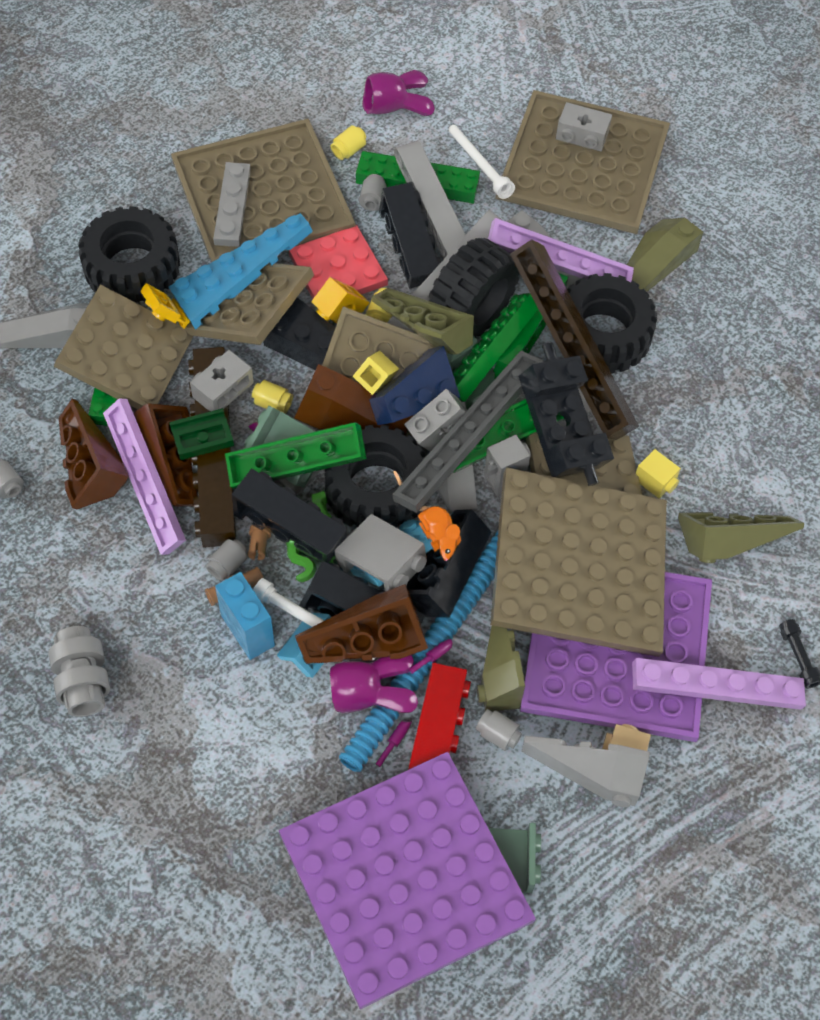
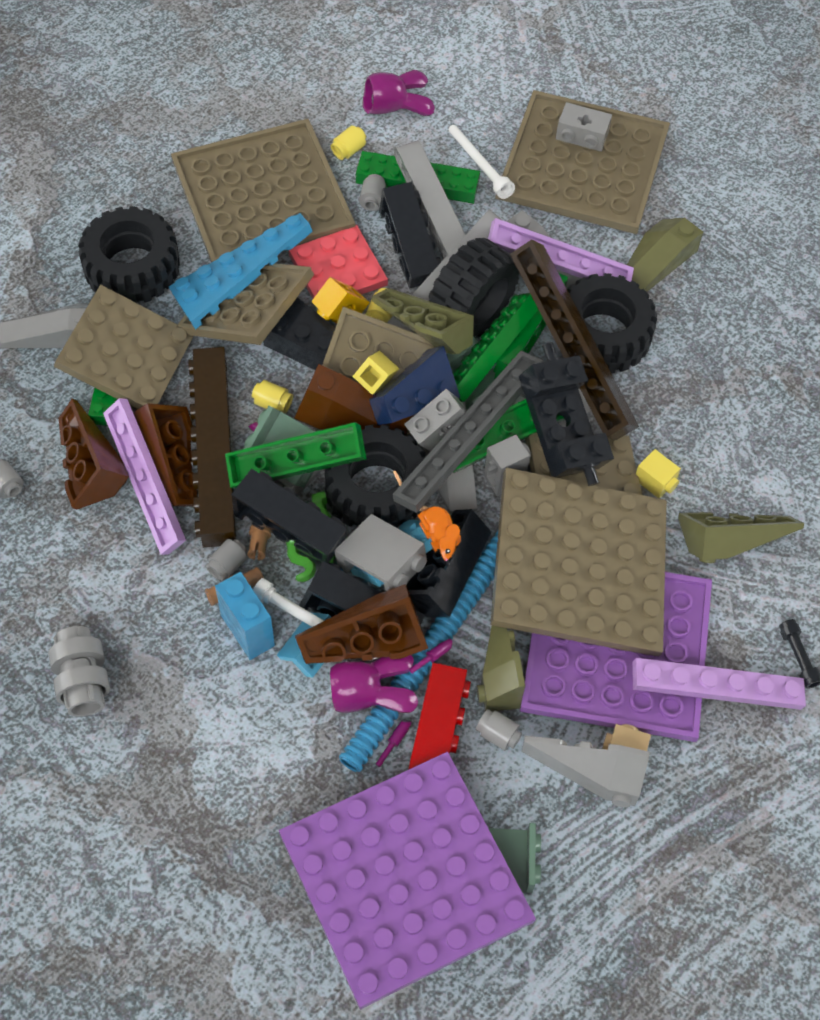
(163, 307): yellow plate -> none
(201, 434): dark green plate -> none
(221, 381): light grey brick -> none
(232, 204): light grey plate -> none

